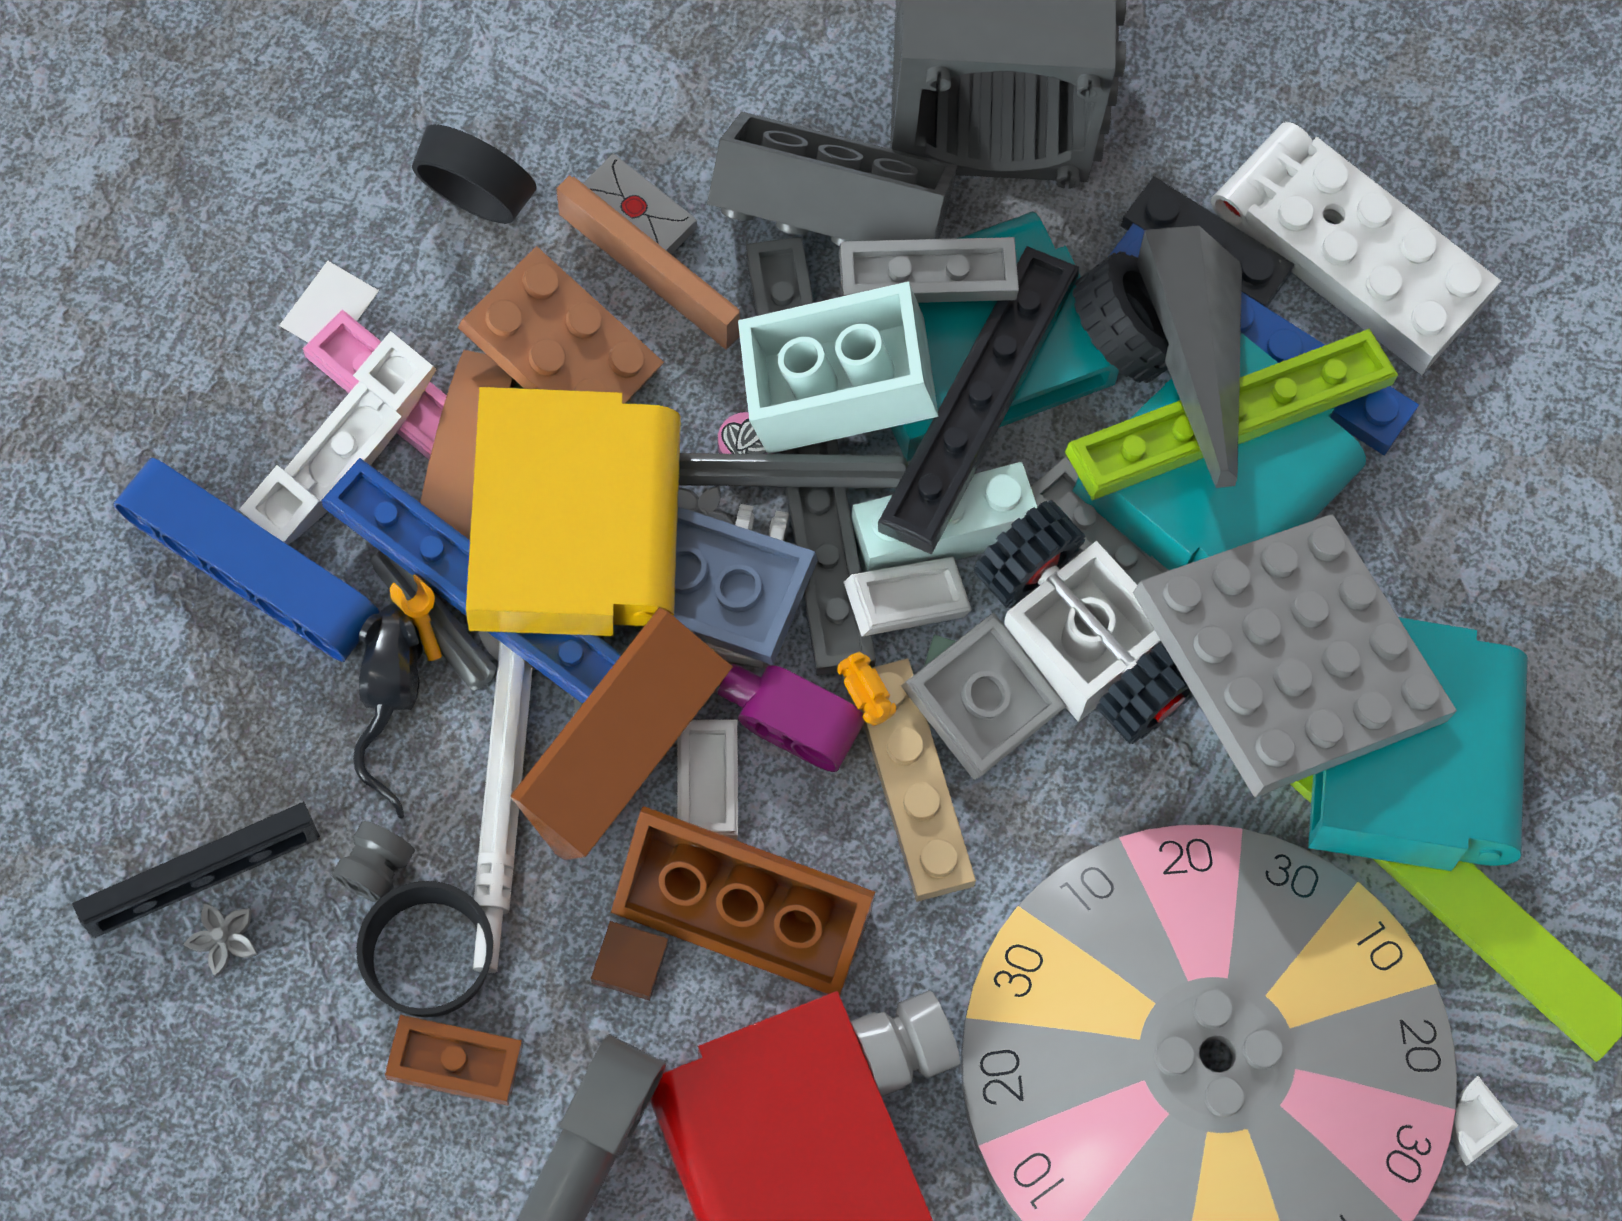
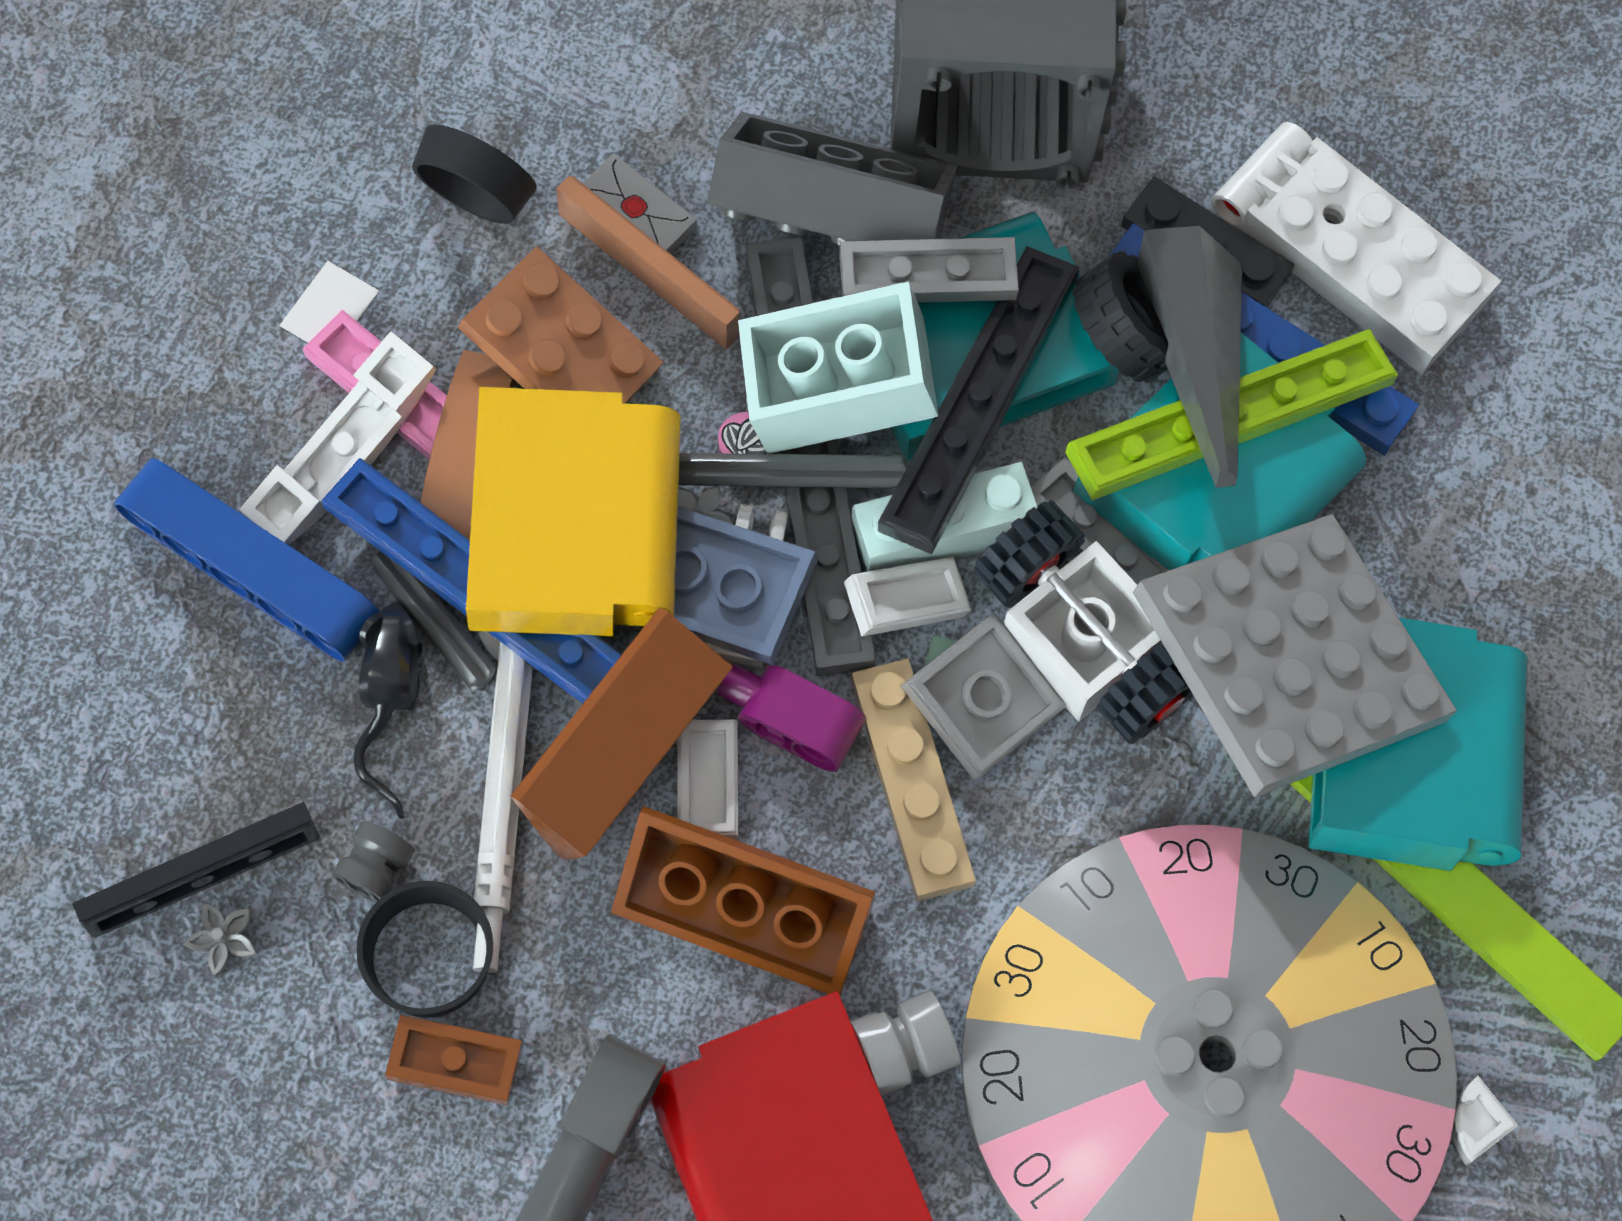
(418, 609): light orange hand -> none
(629, 960): reddish brown tile -> none
(866, 688): light orange piece -> none

